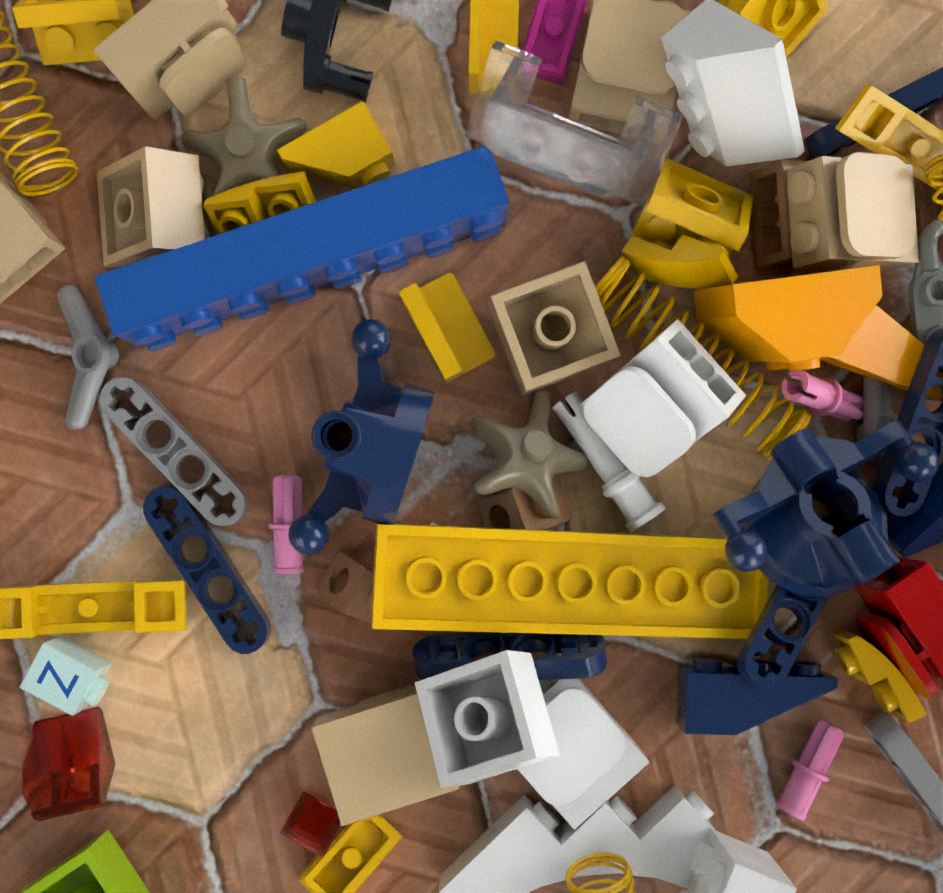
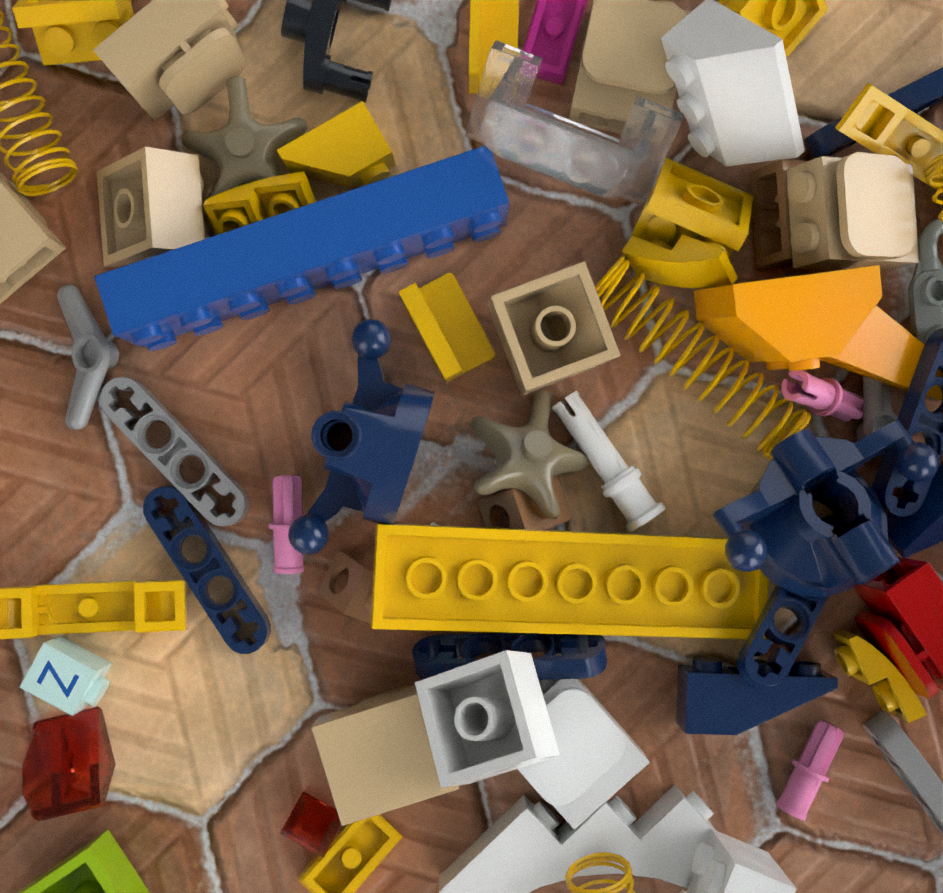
(661, 402): white brick -> none

